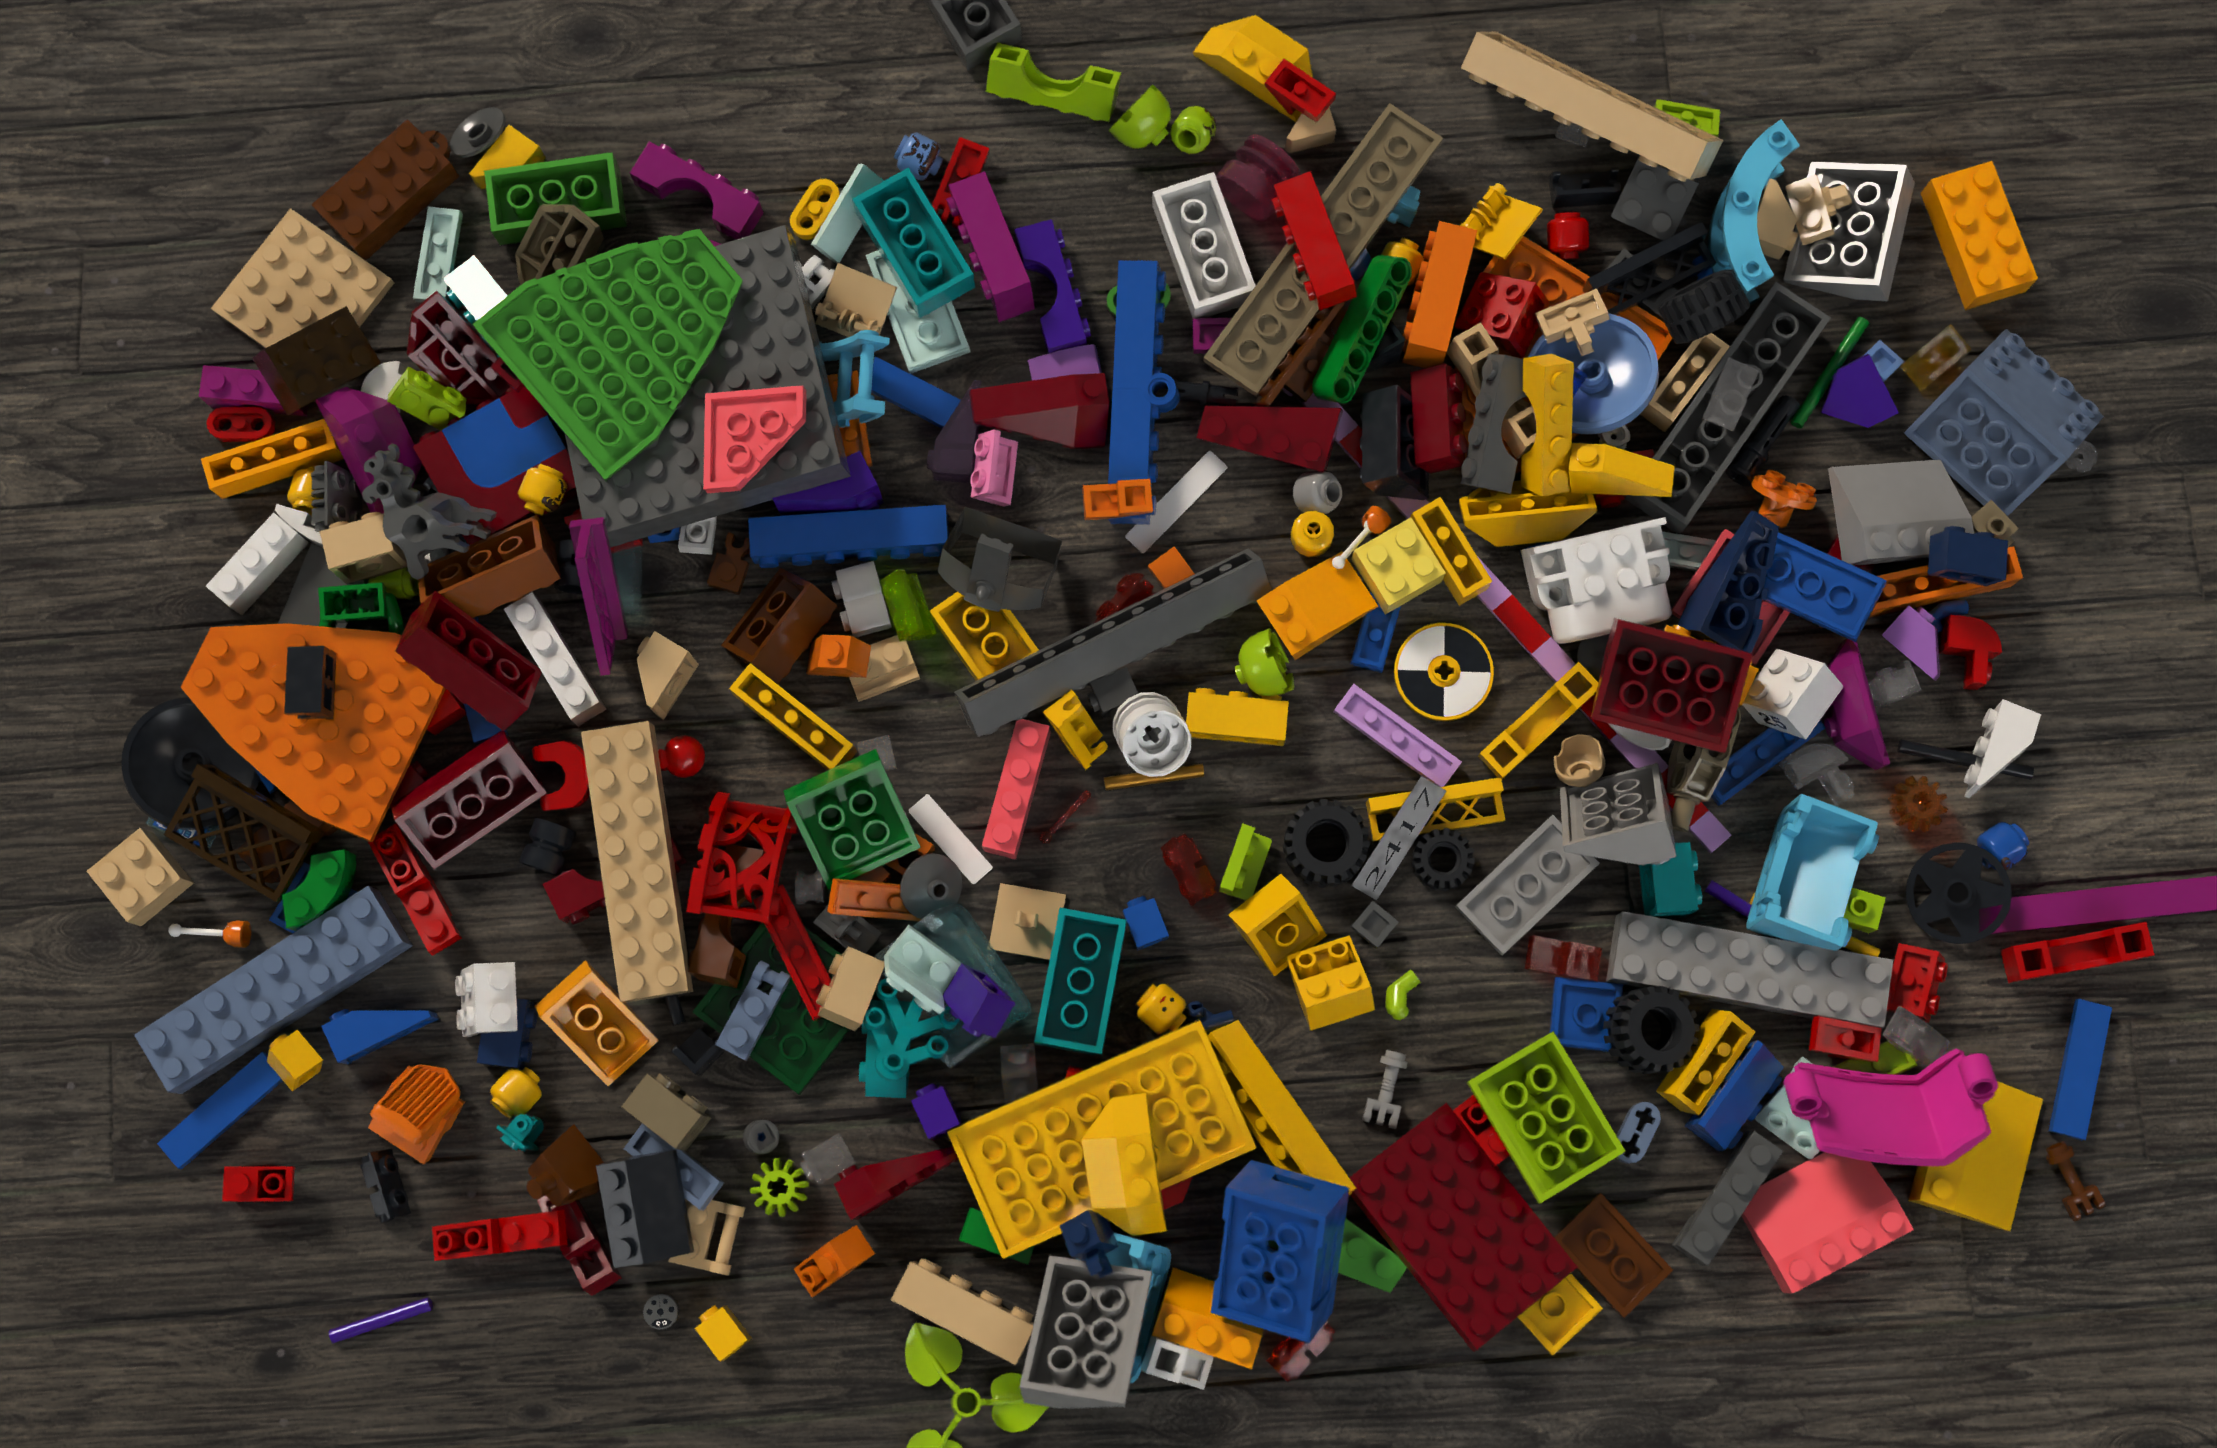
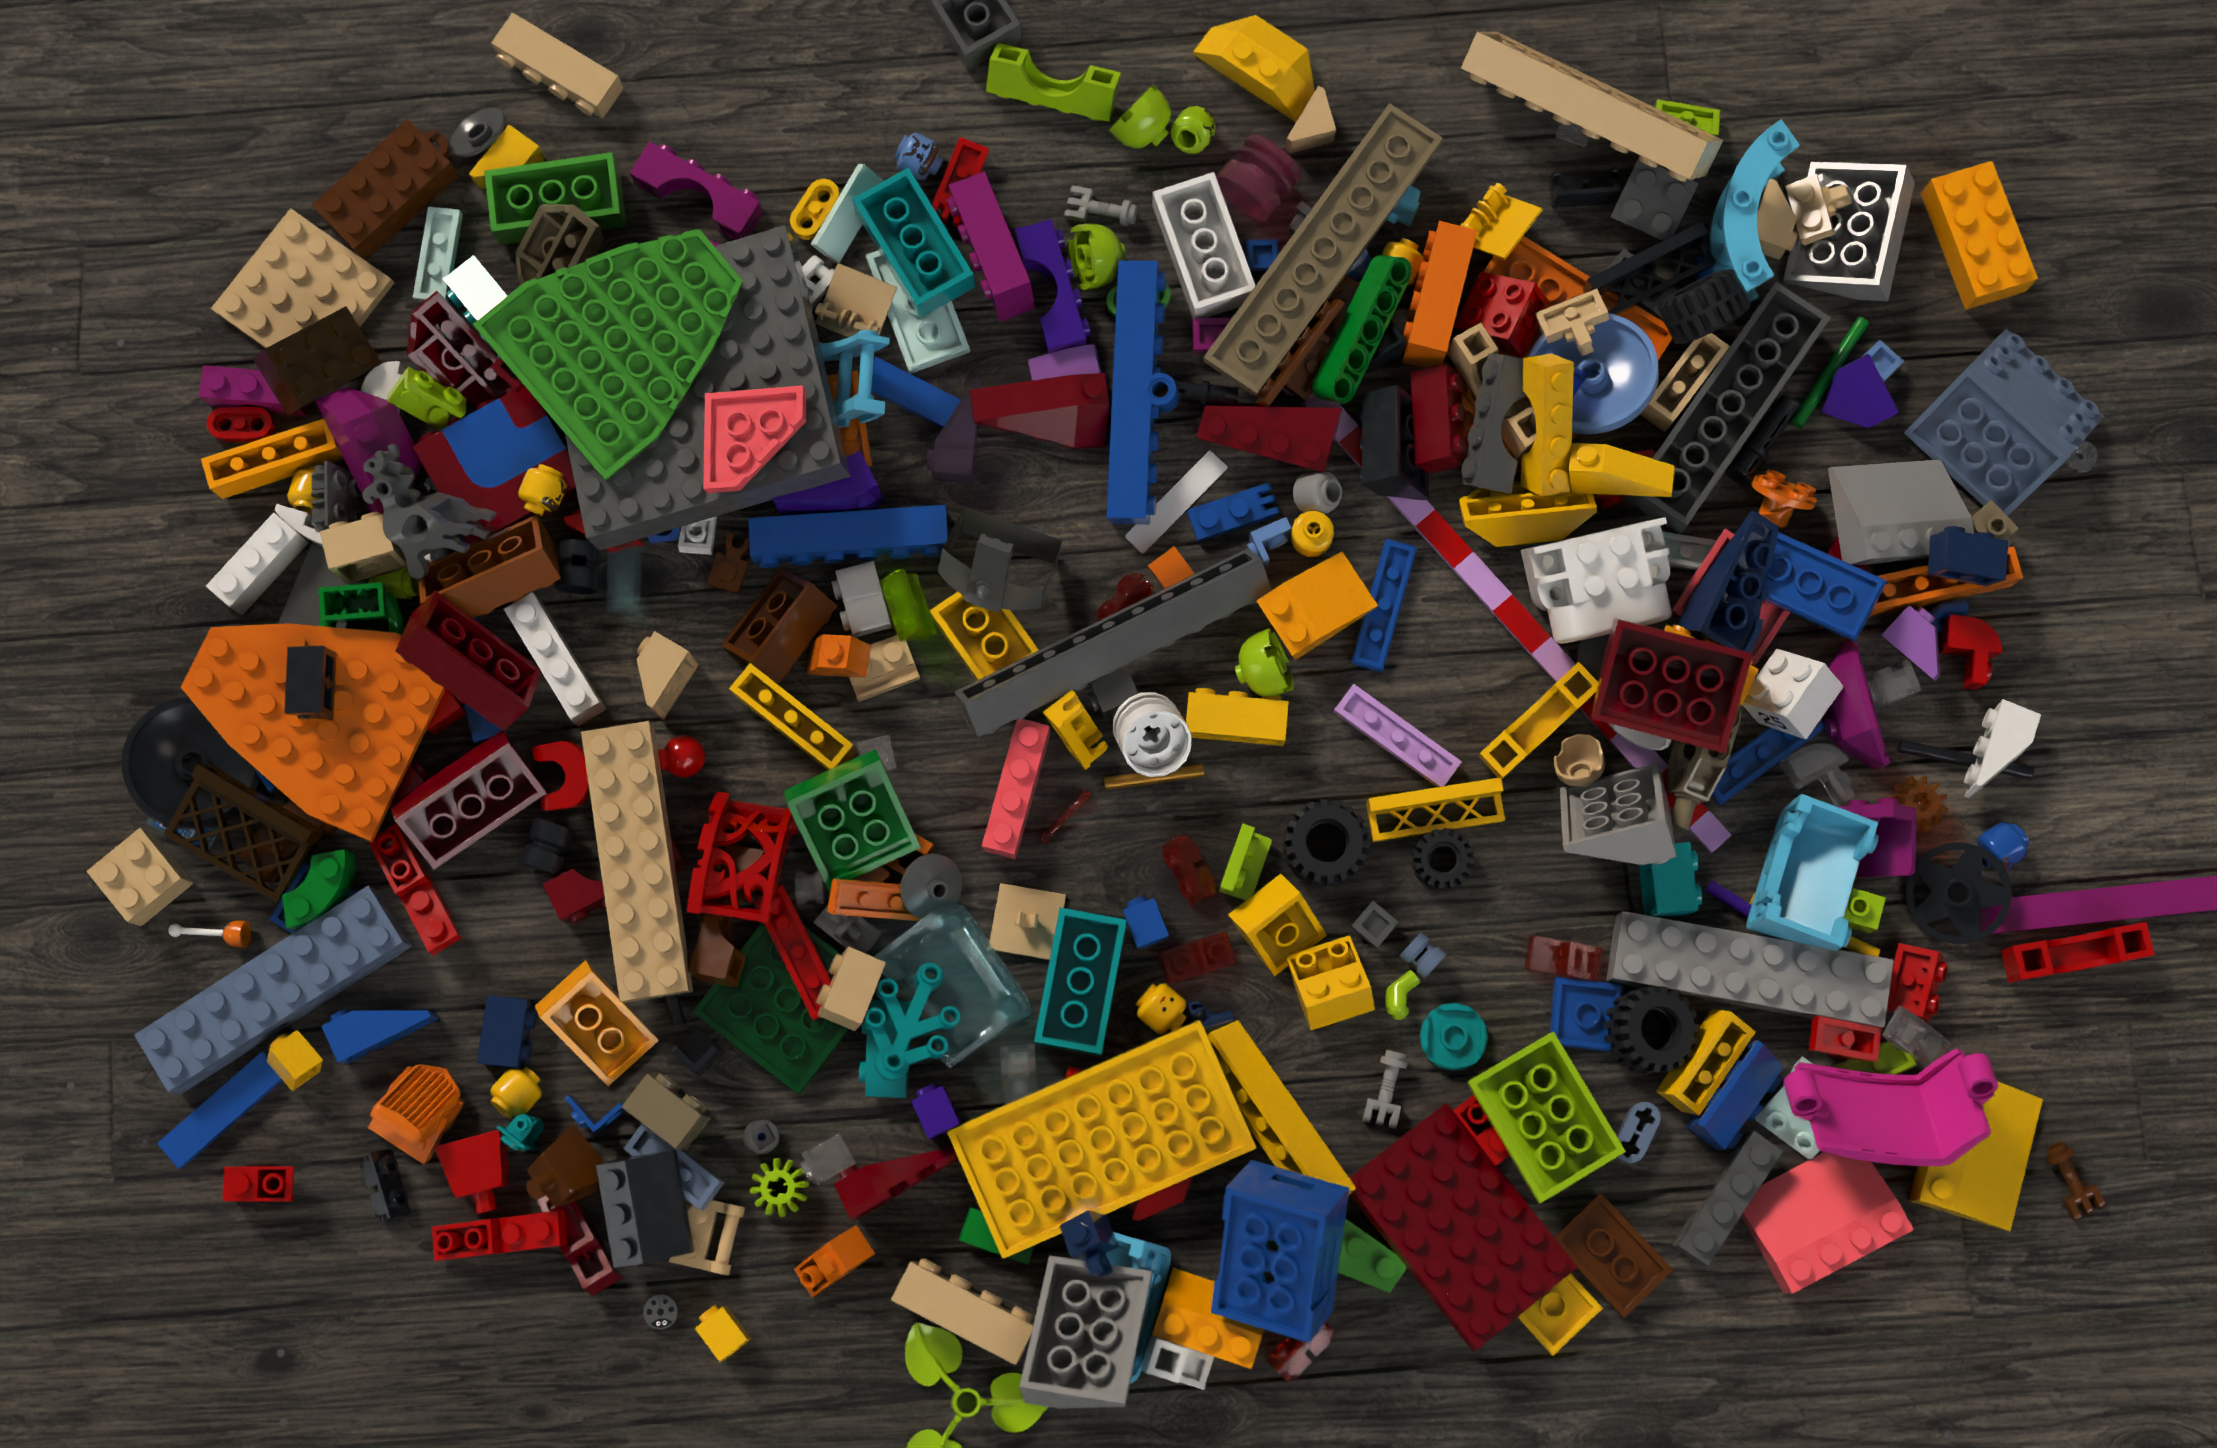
(380, 1320): dark purple bar -> none
(476, 1168): none -> red torso
(487, 998): white bracket -> none
(557, 66): none -> tan brick
(584, 1118): none -> blue bracket
(599, 588): magenta fence -> none
(752, 1011): sand blue plate -> none
(920, 968): light aqua bracket -> none
(950, 839): white sticker -> none
(978, 1001): dark purple brick -> none
(994, 468): bright pink bracket -> none
(1085, 205): none -> light grey hinge
(1095, 255): none -> lime cylinder
(1117, 500): orange slope -> none
(1124, 1166): yellow wedge -> none
(1197, 958): none -> clear red slope
(1232, 512): none -> blue hinge
(1261, 254): none -> blue tile
(1271, 535): none -> medium blue bracket
(1299, 91): red slope -> none
(1314, 241): red brick -> none
(1374, 522): hinge -> none
(1398, 565): light yellow brick -> none
(1398, 838): flat silver sticker -> none
(1428, 960): none -> sand blue wheel
(1453, 1037): none -> teal tile
(1463, 569): yellow brick -> none
(1463, 655): piece -> none
(1525, 887): light grey plate -> none
(1568, 235): red head -> none
(1622, 435): white plate -> none
(1730, 394): clear slope -> none
(1897, 838): none -> magenta bracket
(1936, 357): clear yellow slope -> none
(2080, 1069): blue tile -> none

